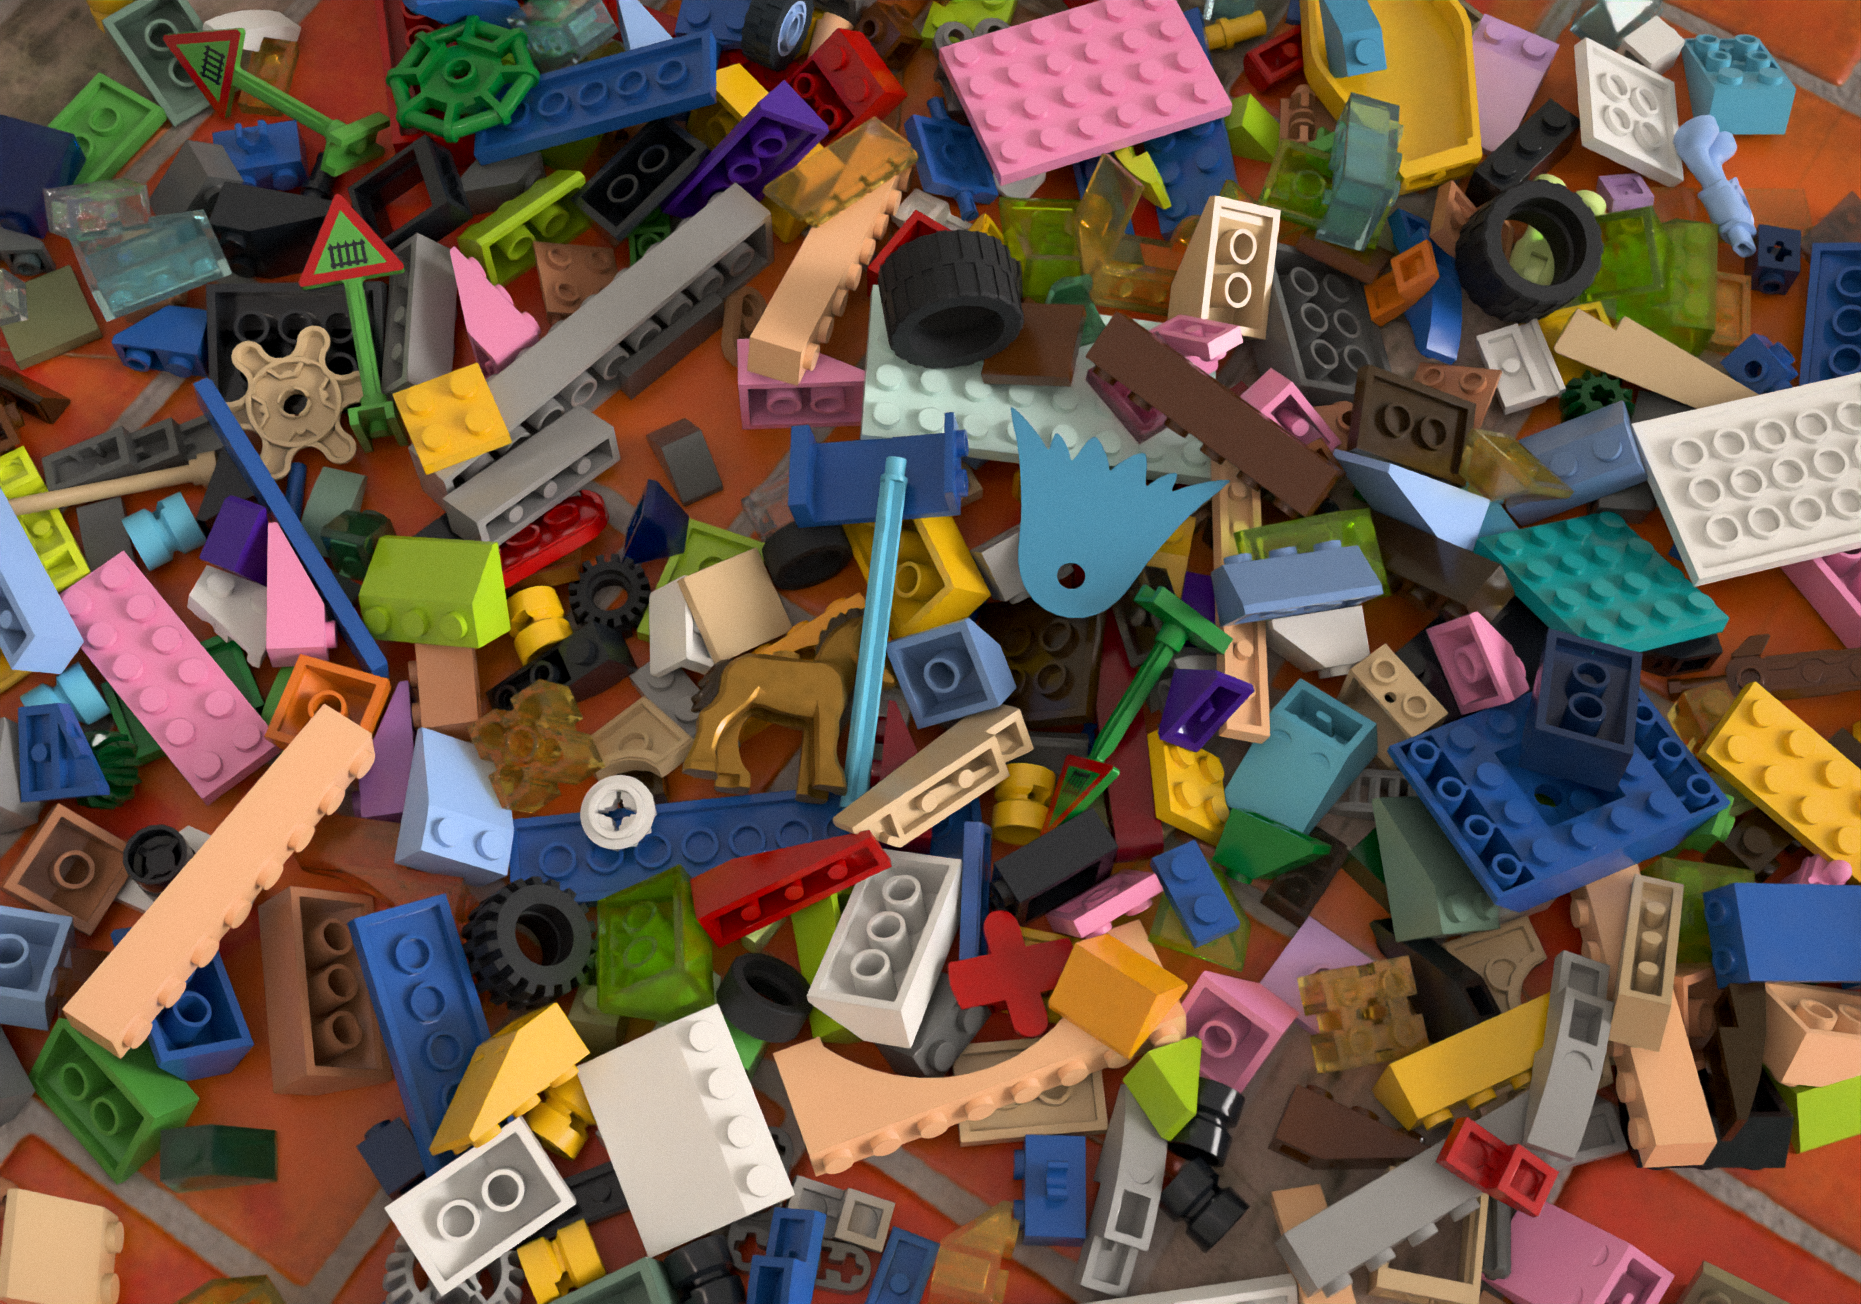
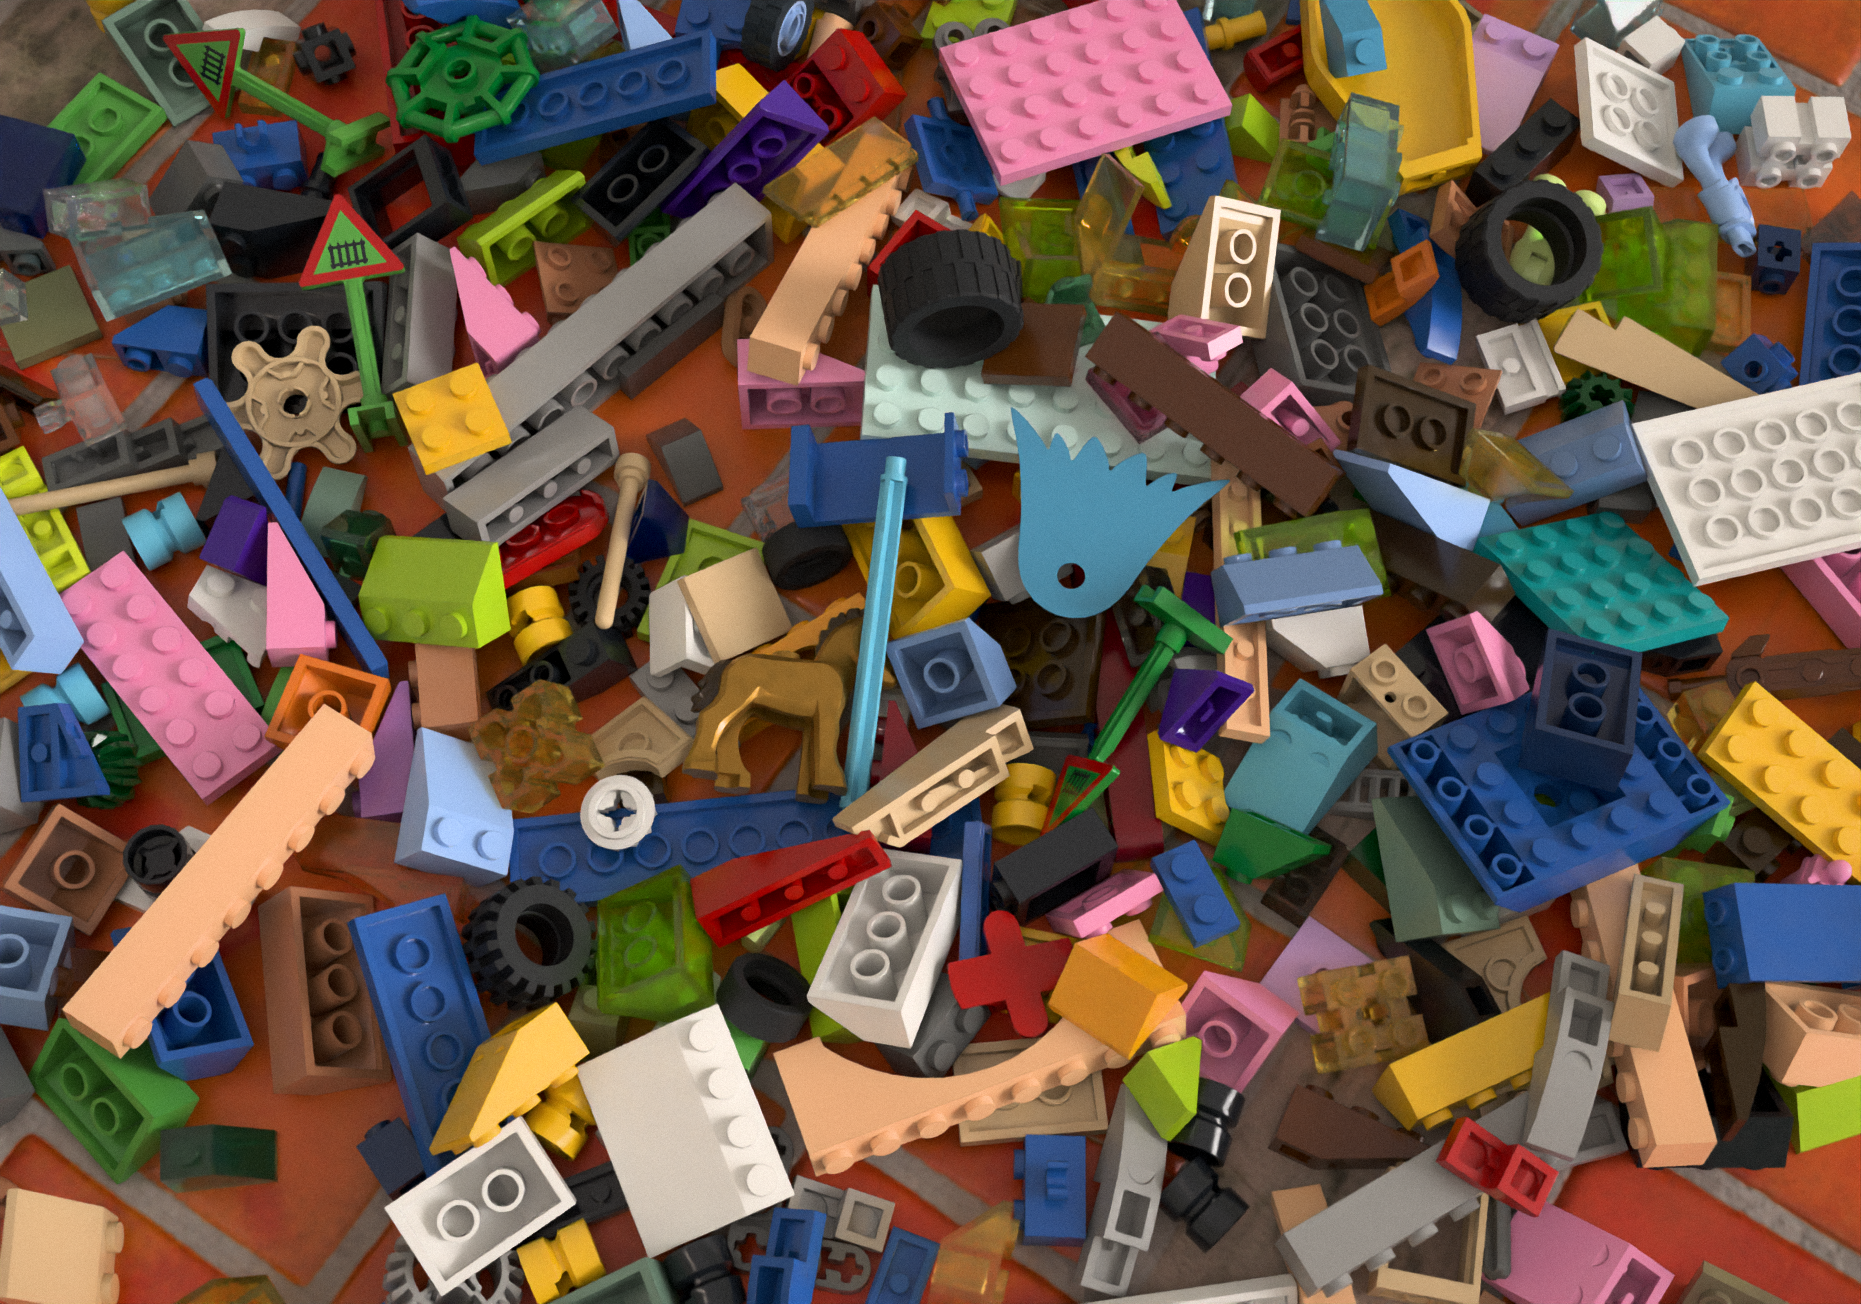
(84, 400): none -> clear brick
(339, 59): none -> black brick
(631, 477): none -> tan piece
(1792, 141): none -> white brick

